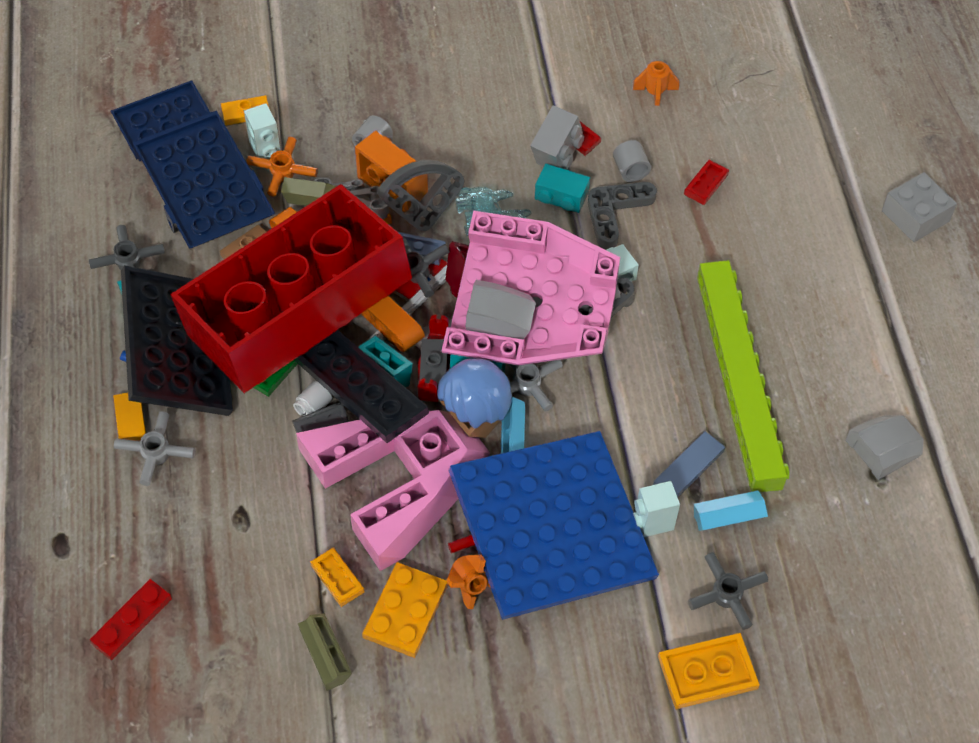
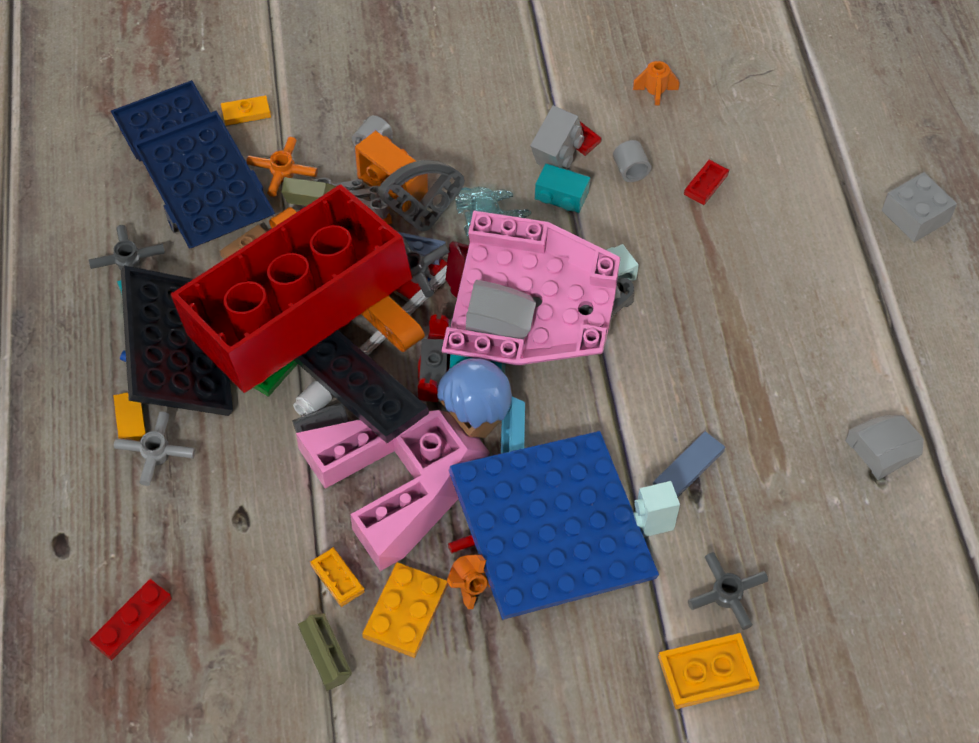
(262, 131): light aqua brick -> none
(388, 359): teal brick -> none
(532, 387): light grey bar -> none
(611, 203): dark grey beam -> none
(729, 510): medium azure piece -> none
(741, 378): lime brick -> none

